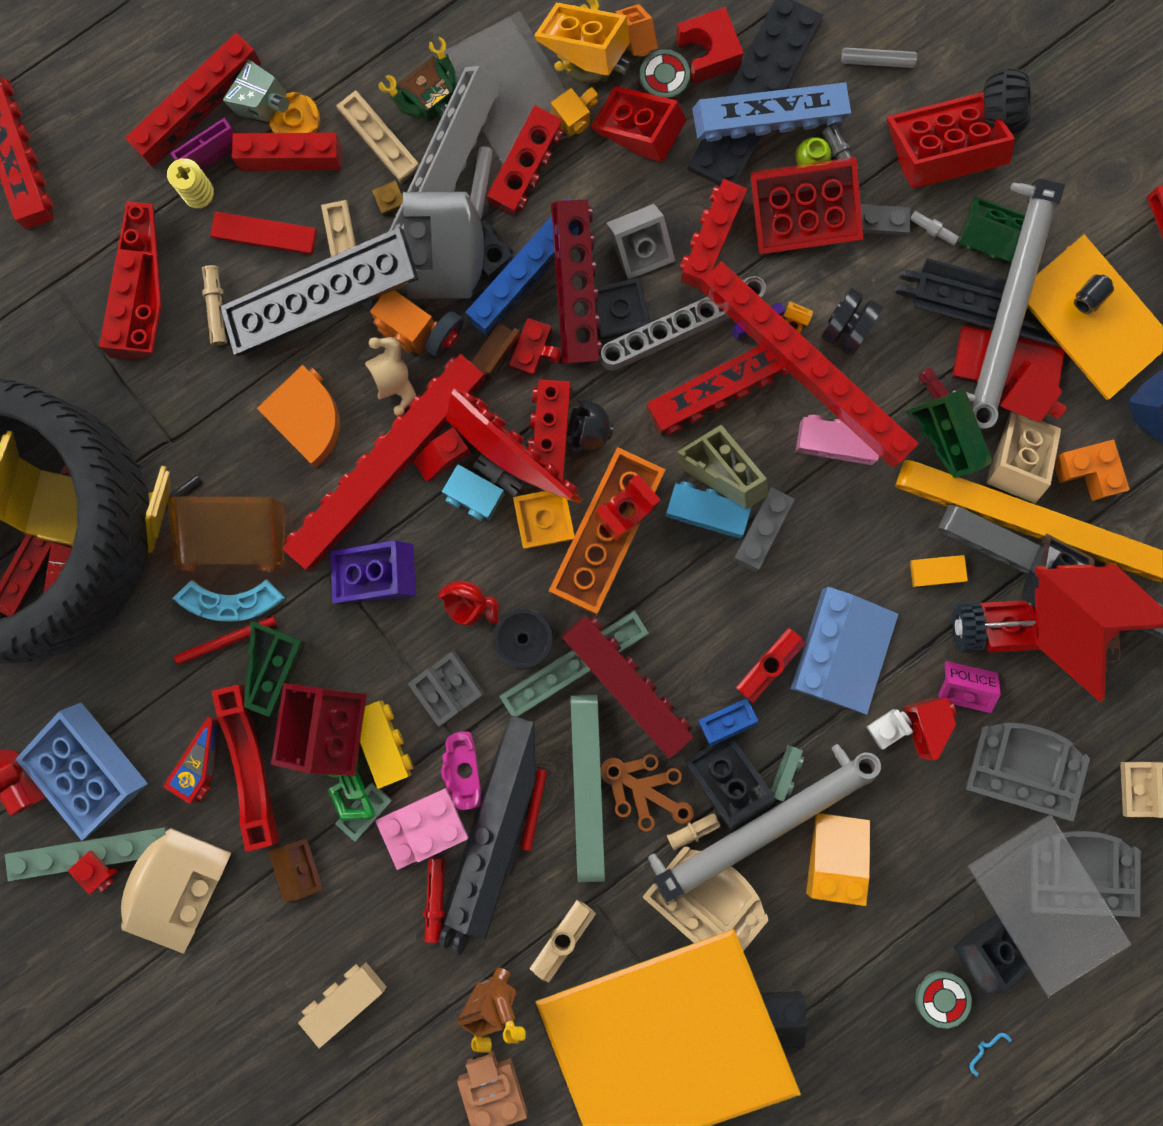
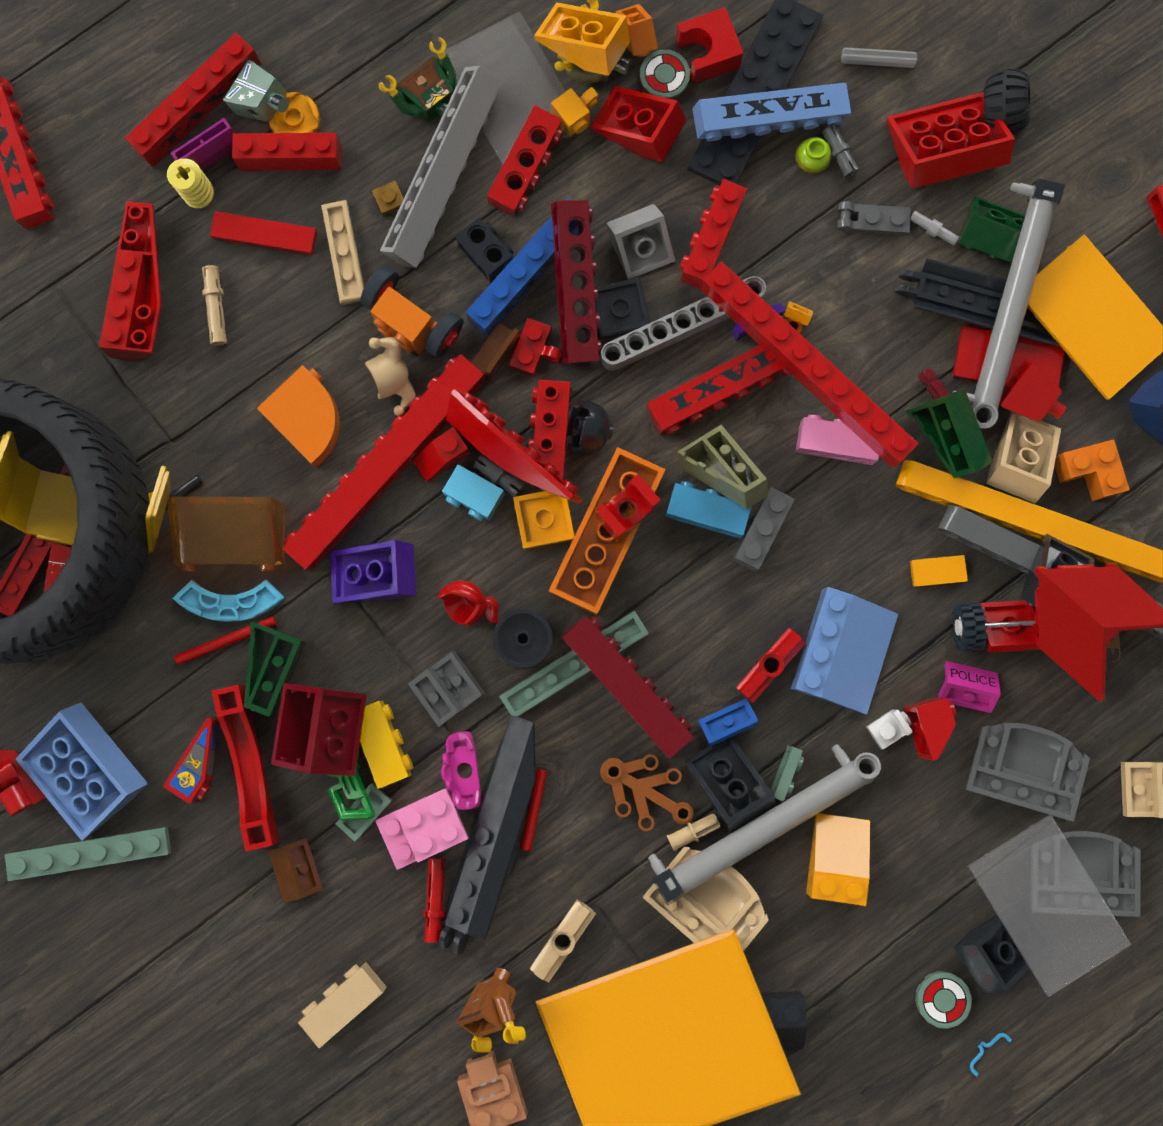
(92, 873): red bracket -> none
(171, 889): tan slope -> none
(319, 292): plate -> none
(378, 136): tan tile -> none
(444, 244): dark grey slope -> none
(481, 178): light grey axle -> none
(587, 788): sand green beam -> none
(807, 205): red slope -> none
(852, 322): black wheel -> none
(1093, 293): black brick -> none

